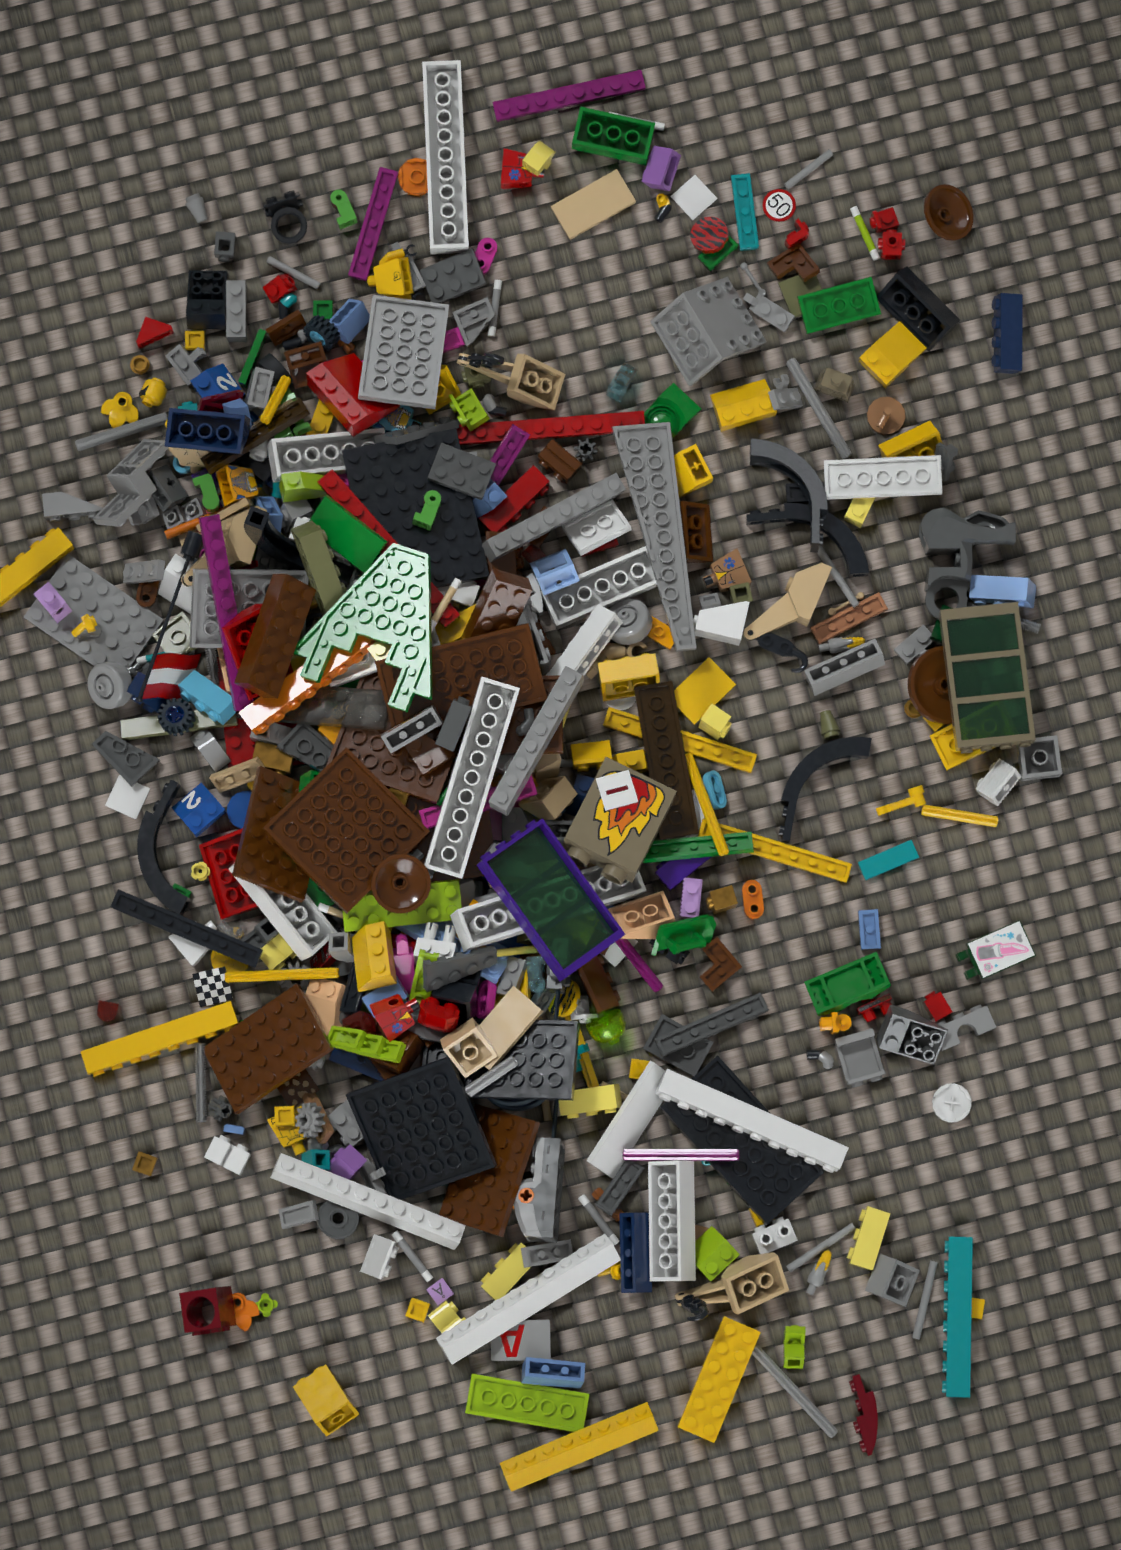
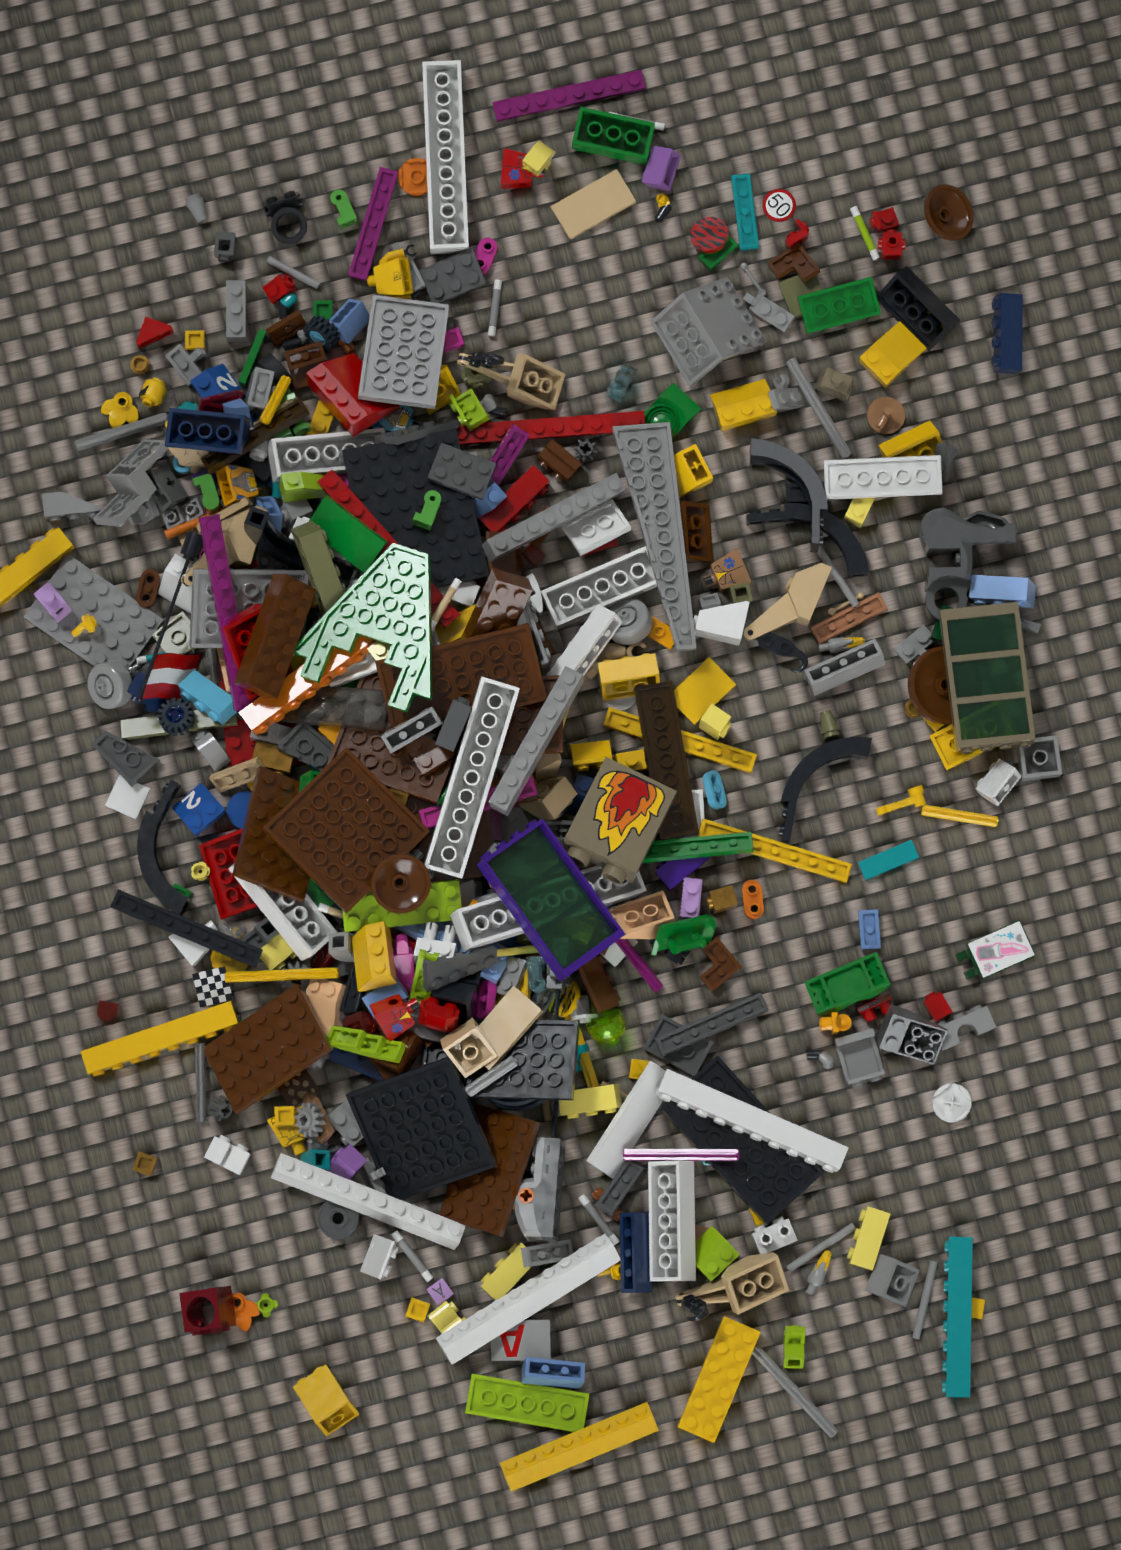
(143, 571): light grey plate -> none
(206, 300): black slope -> none
(234, 1129): medium blue tile -> none
(298, 1214): light grey tile -> none
(474, 319): light grey wing -> none
(527, 723): dark grey arm -> none
(563, 571): light blue window -> none
(617, 790): white sticker -> none
(693, 197): white sticker -> none
(706, 806): yellow axle -> none
(808, 169): light grey piece -> none
(867, 1422): dark red slope -> none

